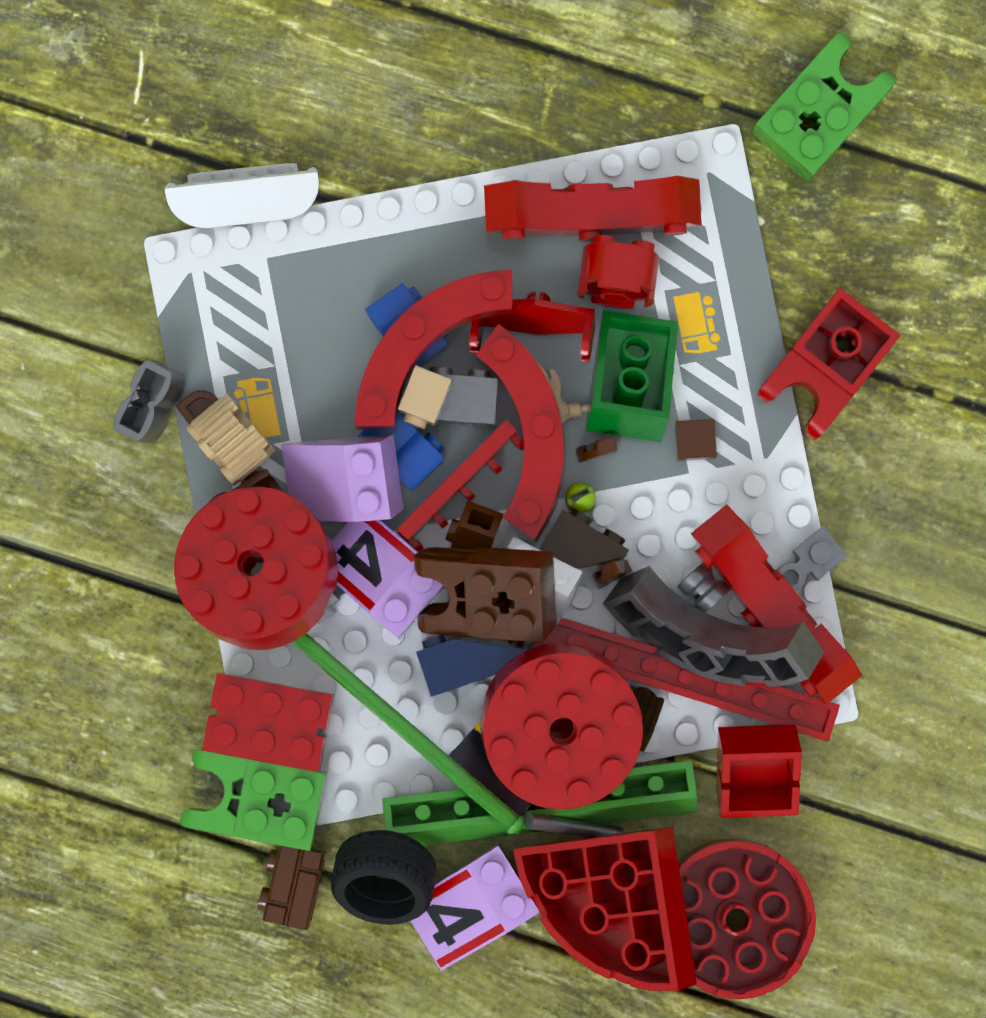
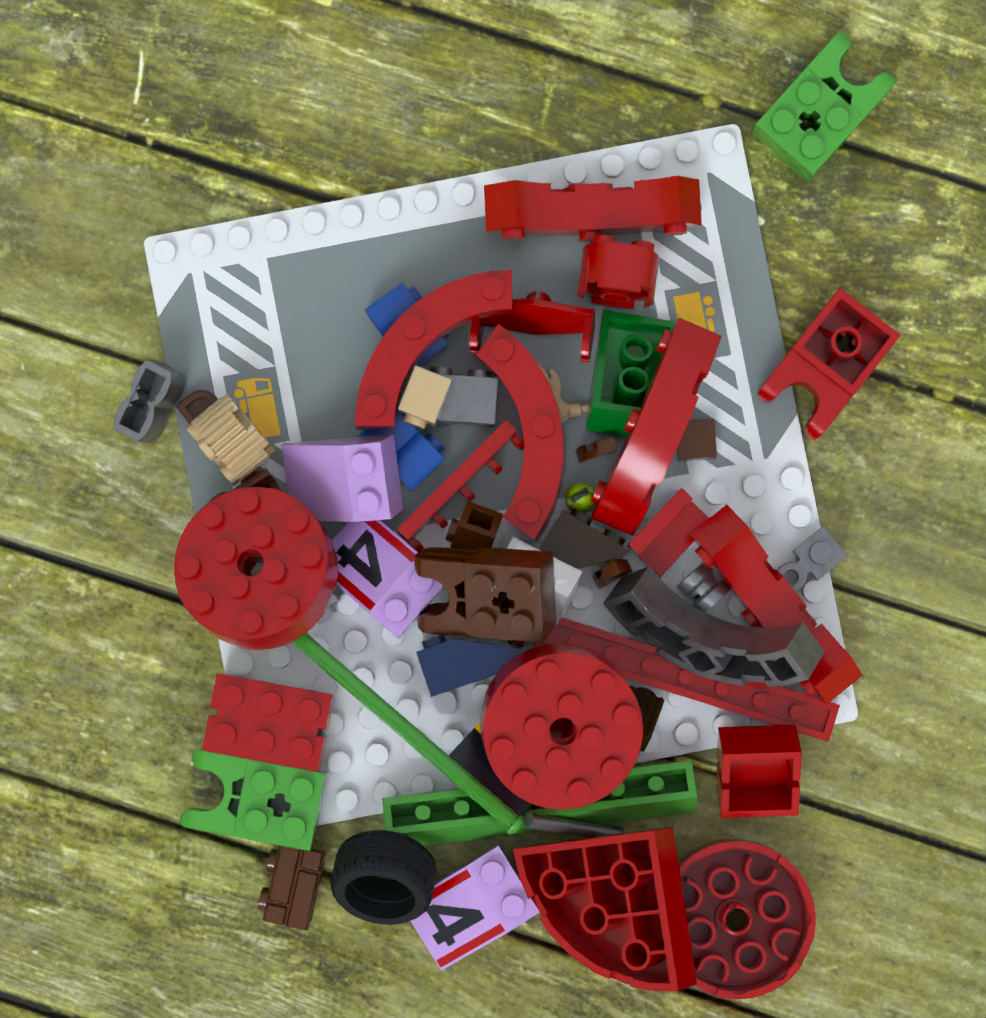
(243, 195): white brick -> none
(656, 426): none -> red brick
(668, 533): none -> red panel

